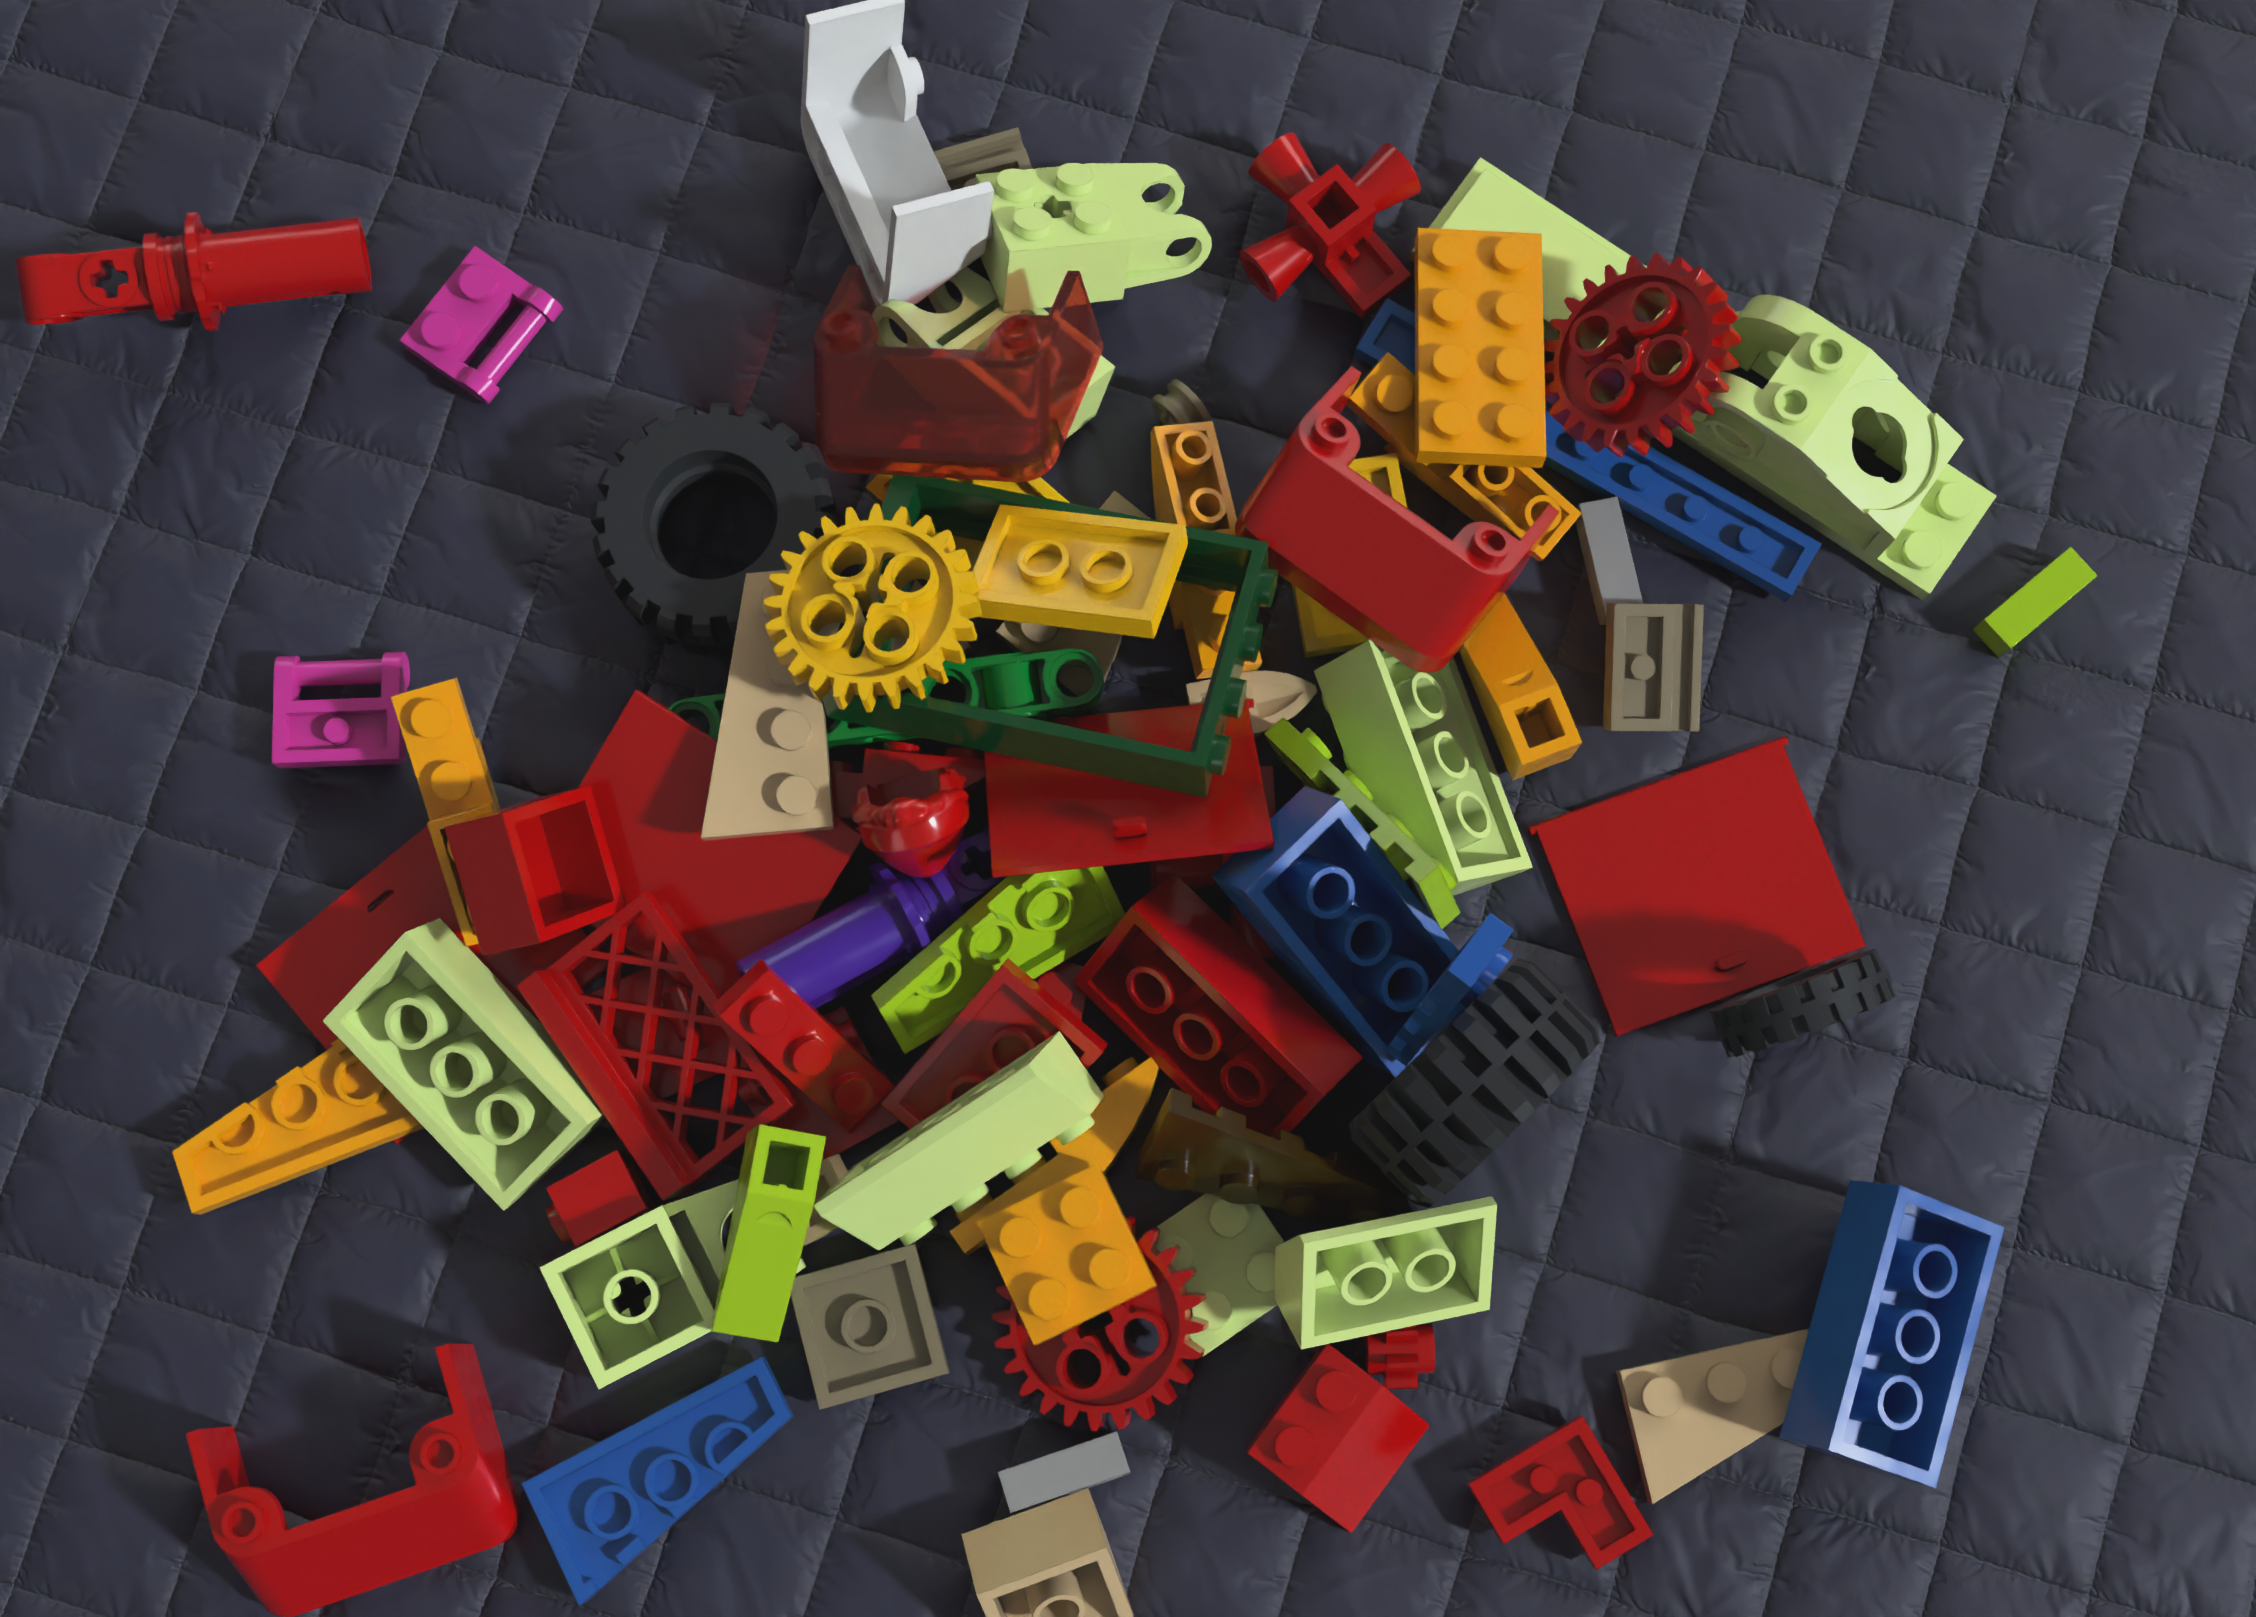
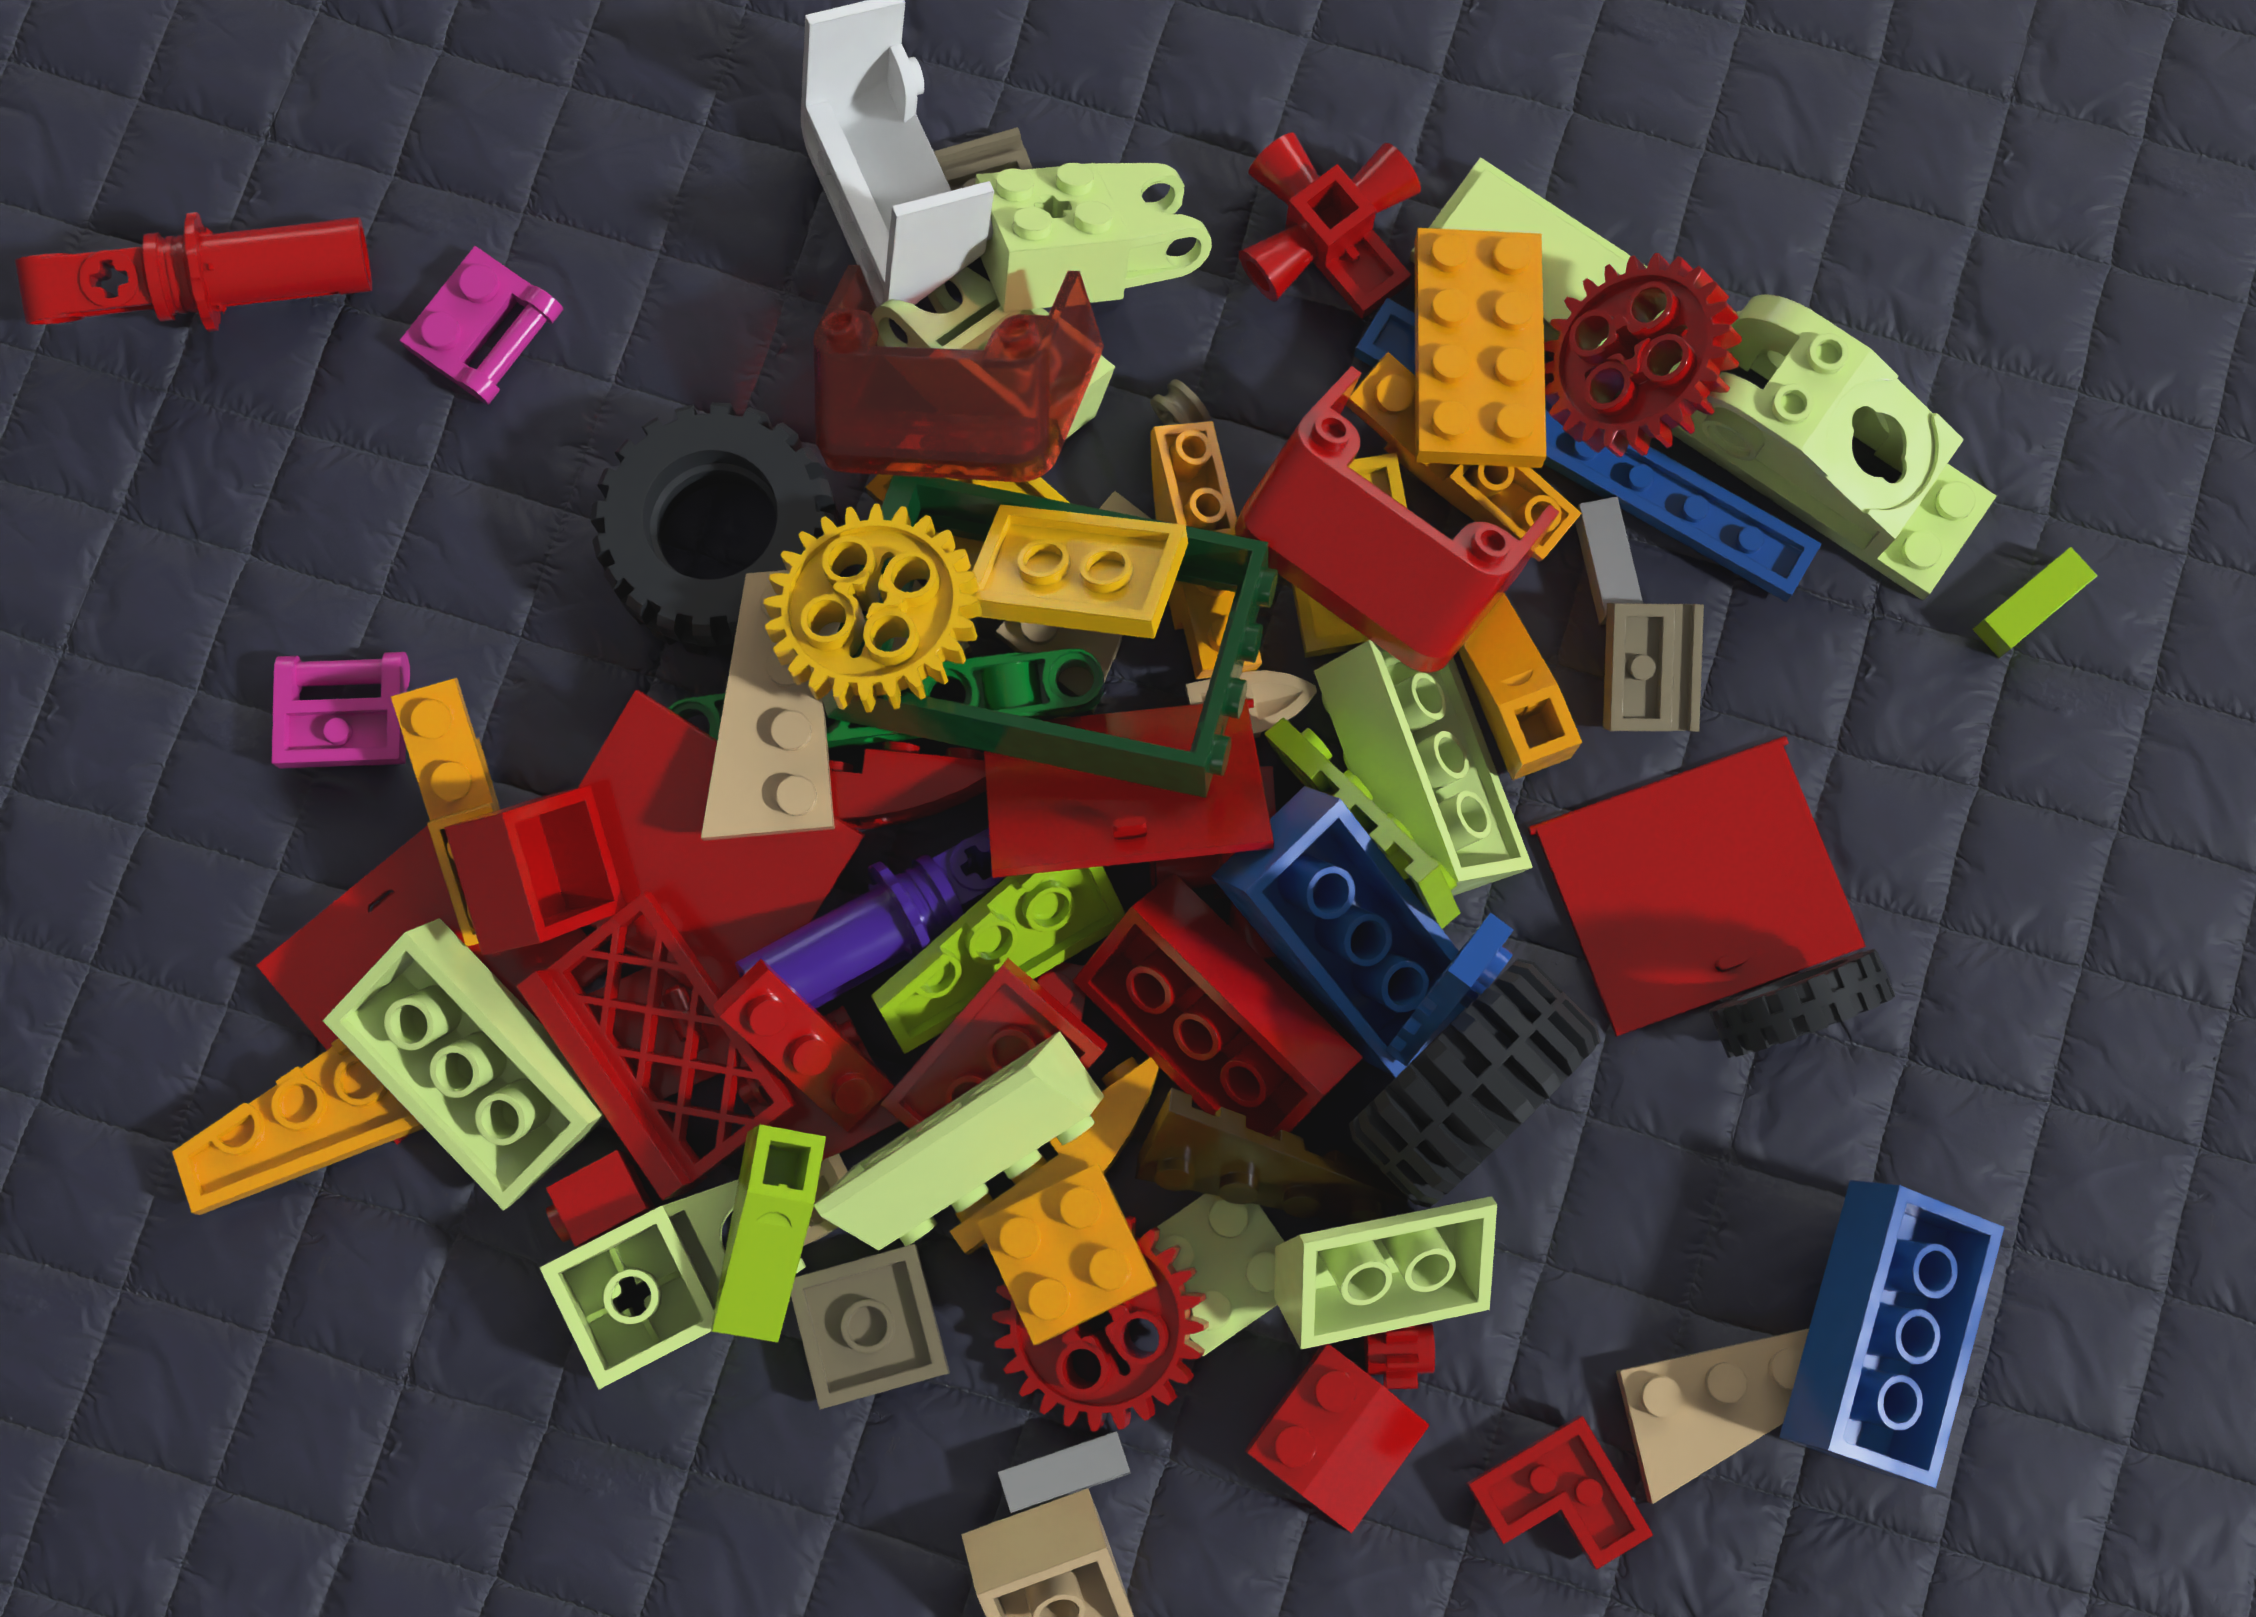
(455, 1510): red windscreen -> none
(640, 1481): blue wing -> none
(914, 819): red hair -> none

